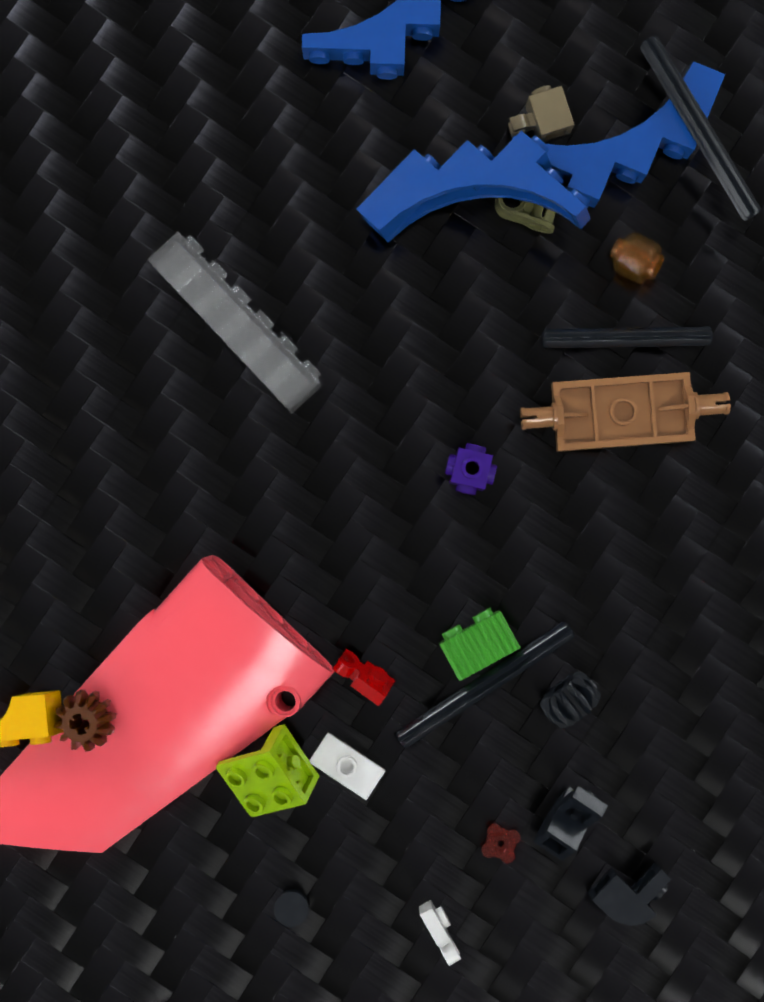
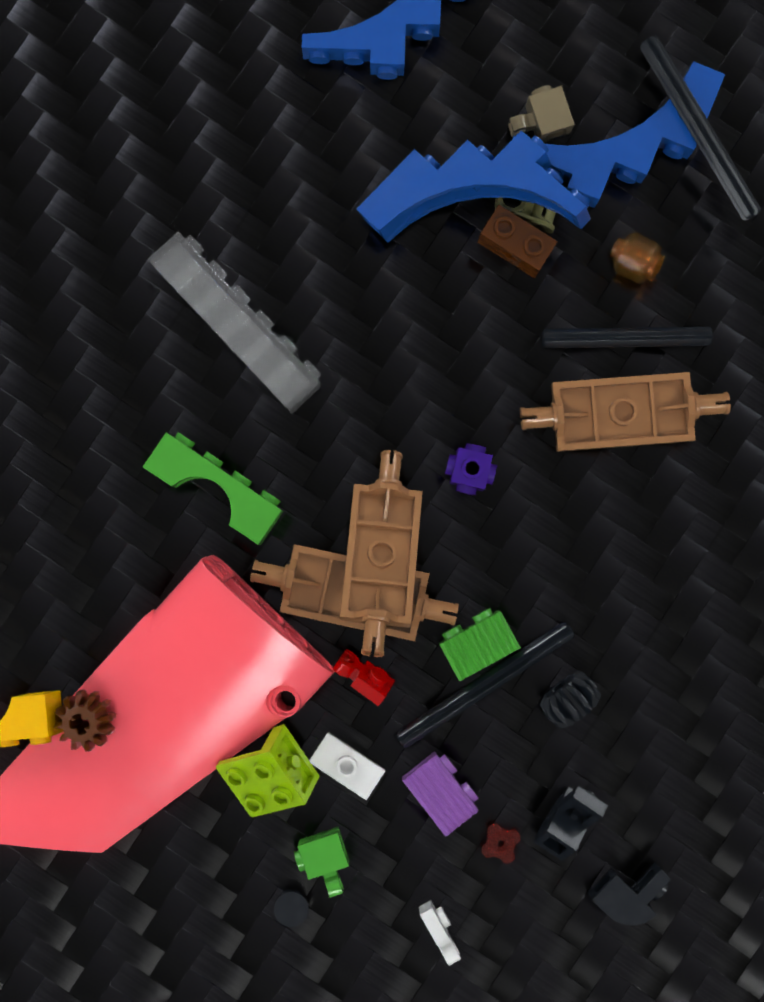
(178, 463): none -> bright green arch
(315, 588): none -> medium nougat plate
(323, 855): none -> bright green brick
(381, 555): none -> medium nougat plate
(441, 793): none -> medium lavender brick
(516, 241): none -> reddish brown brick

